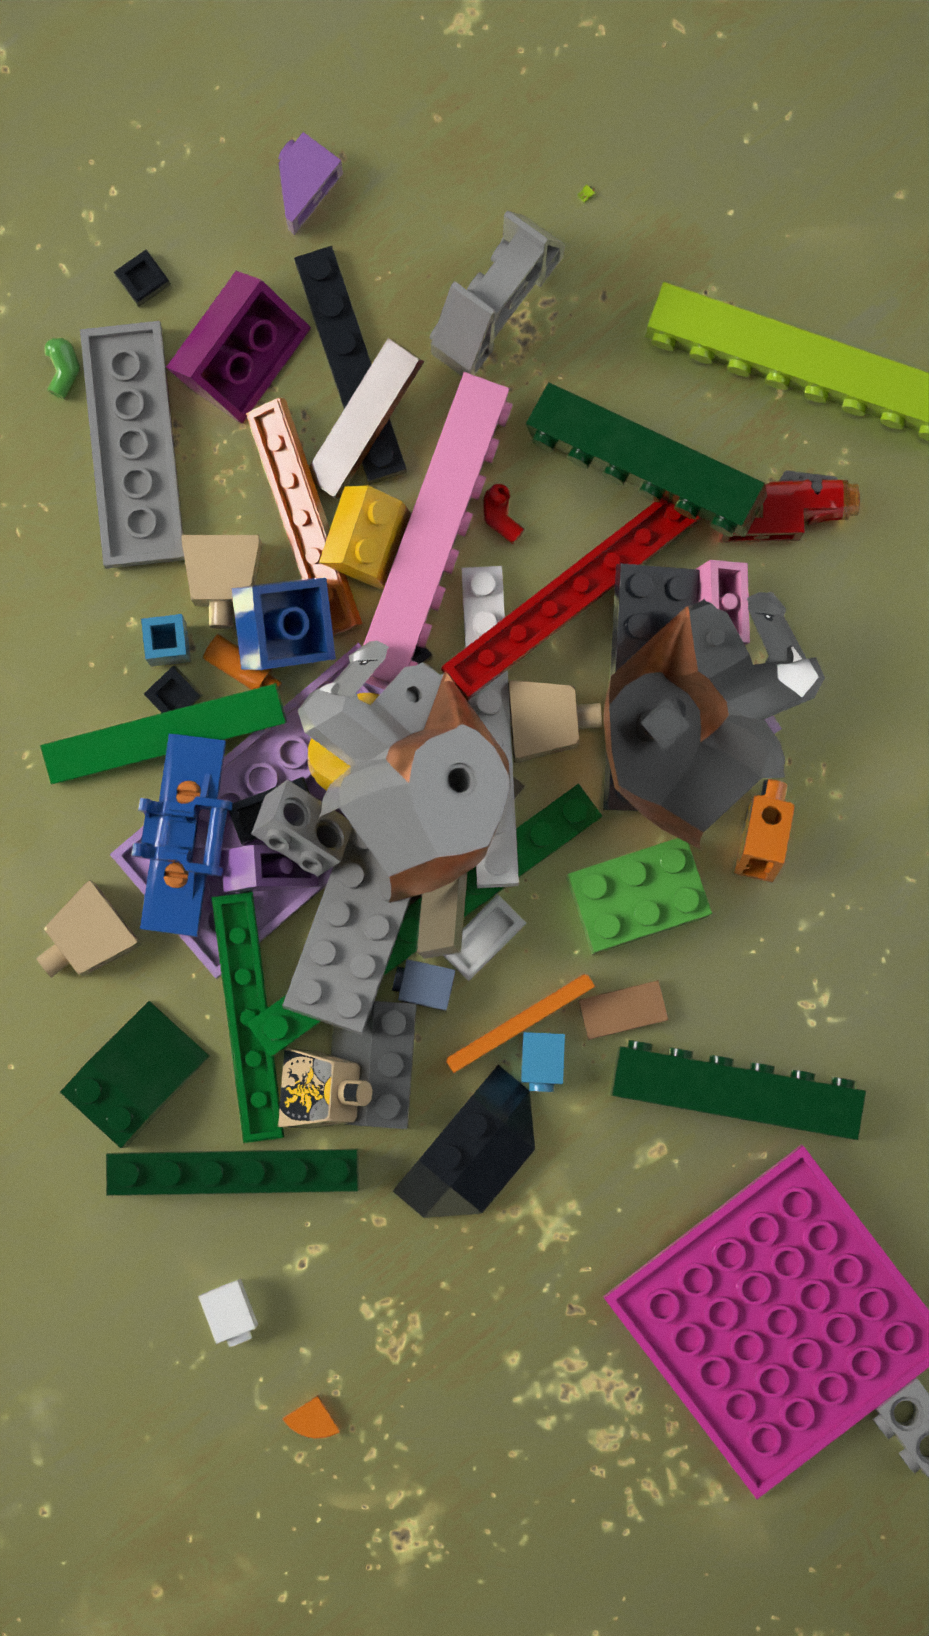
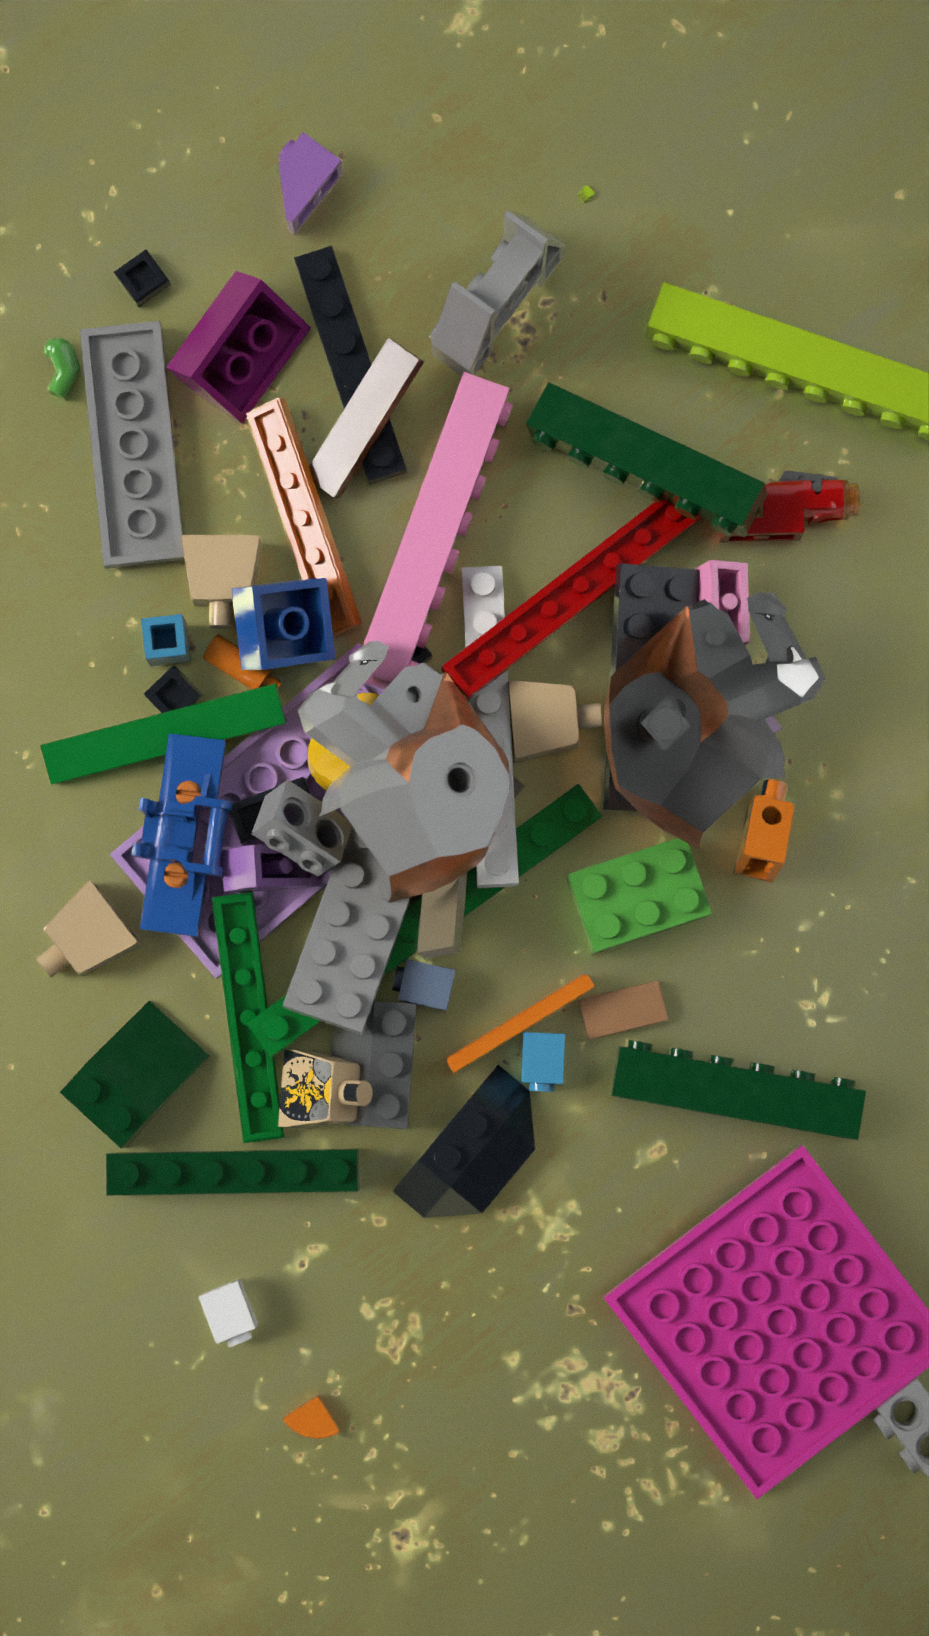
(365, 535): yellow slope -> none
(485, 937): white tile -> none
(497, 513): red arm -> none

